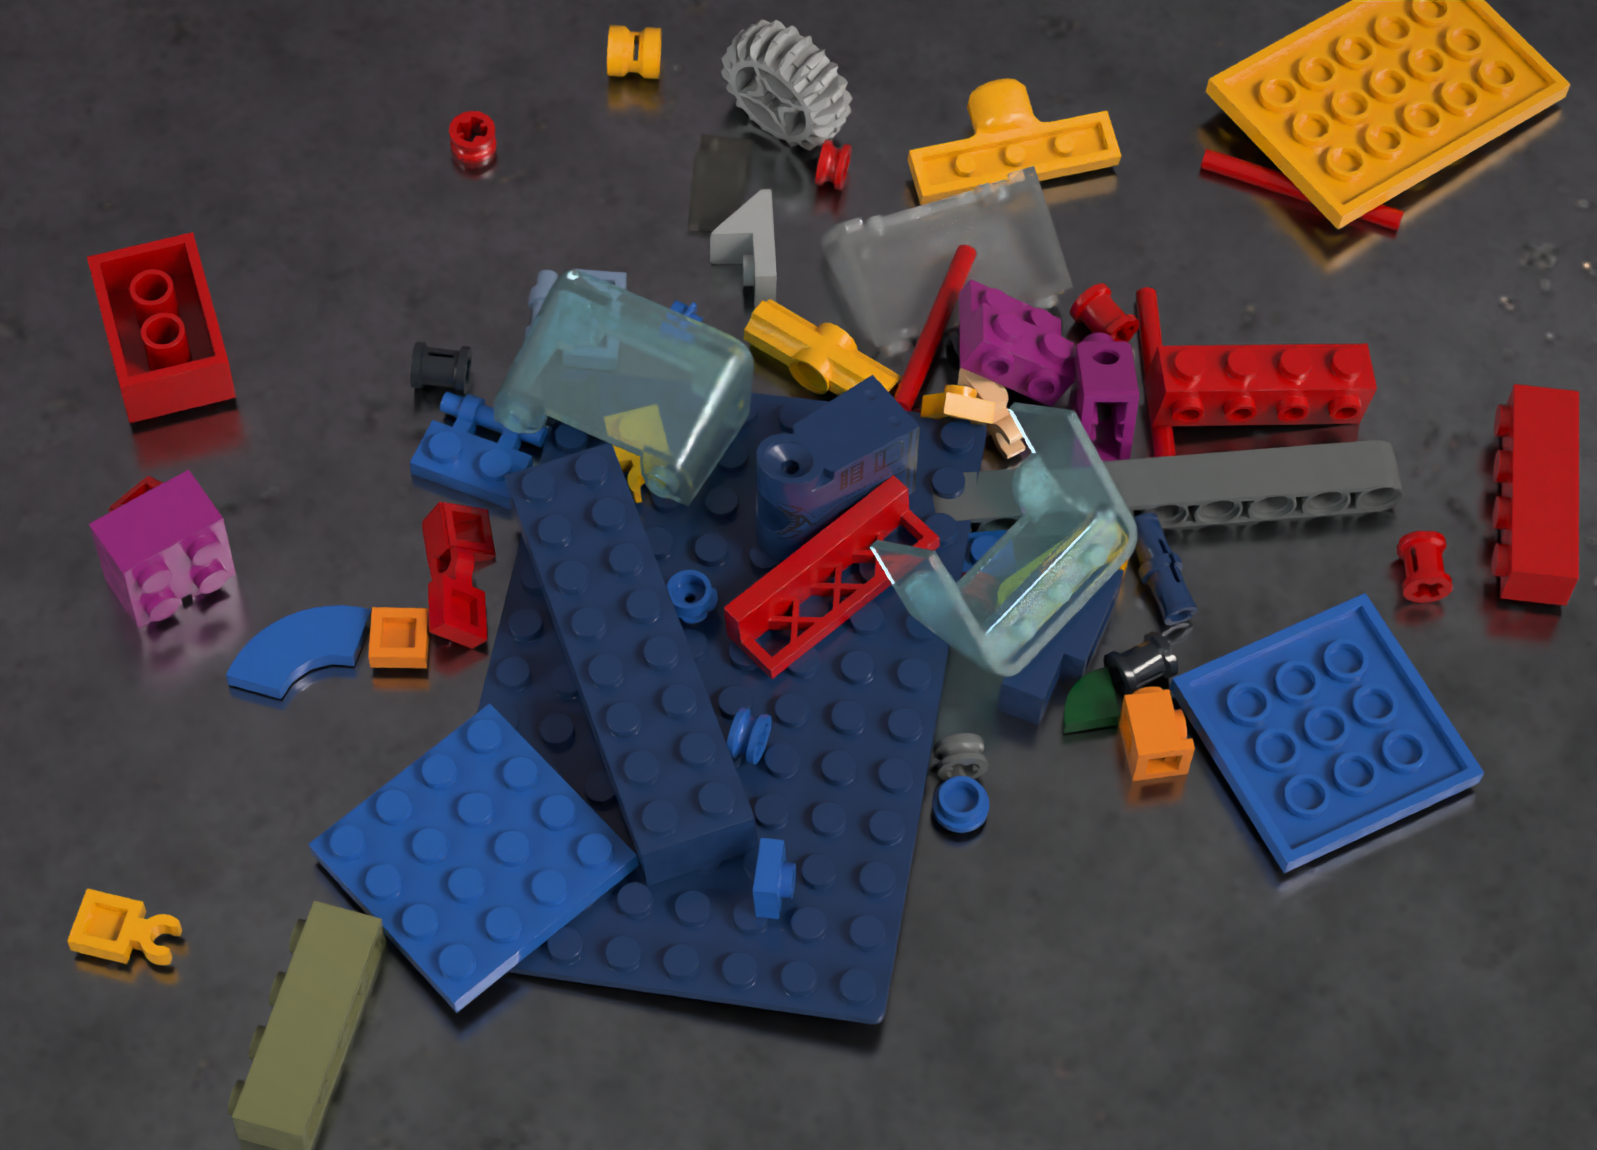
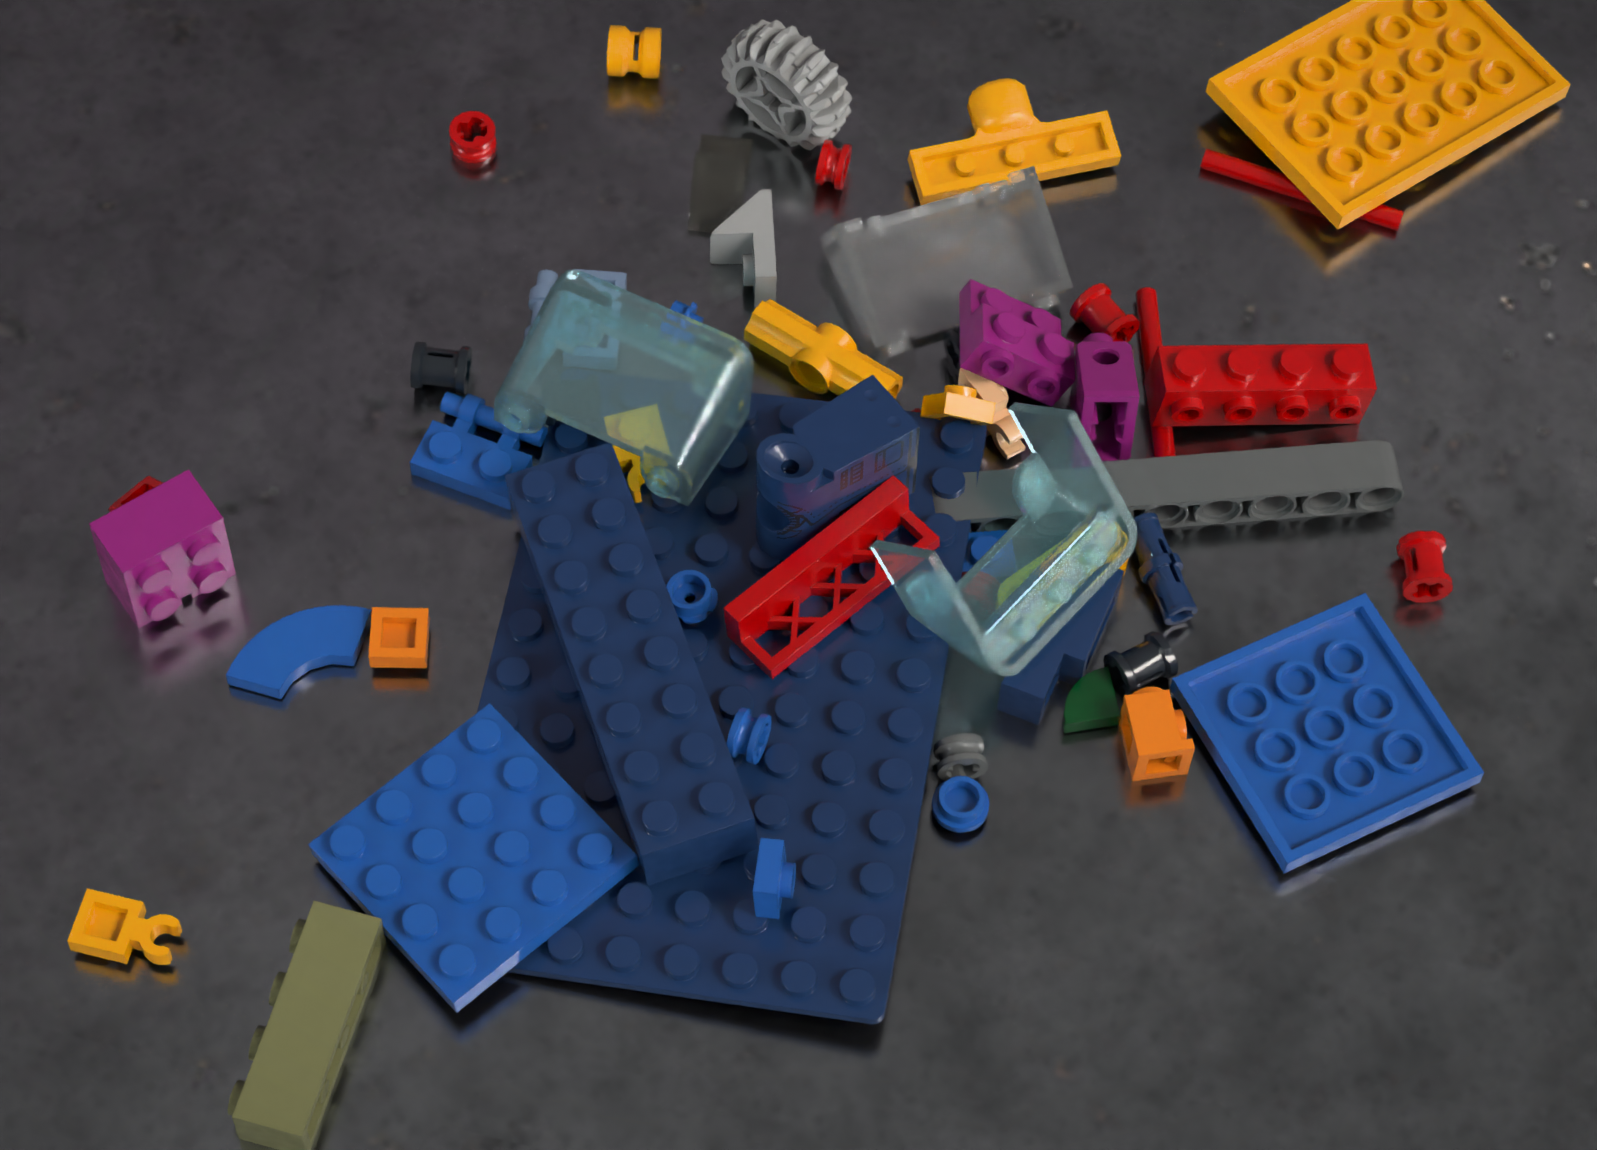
(161, 327): red brick -> none
(456, 606): red plate -> none
(458, 526): red slope -> none
(935, 327): red bar -> none
(1538, 495): red brick -> none

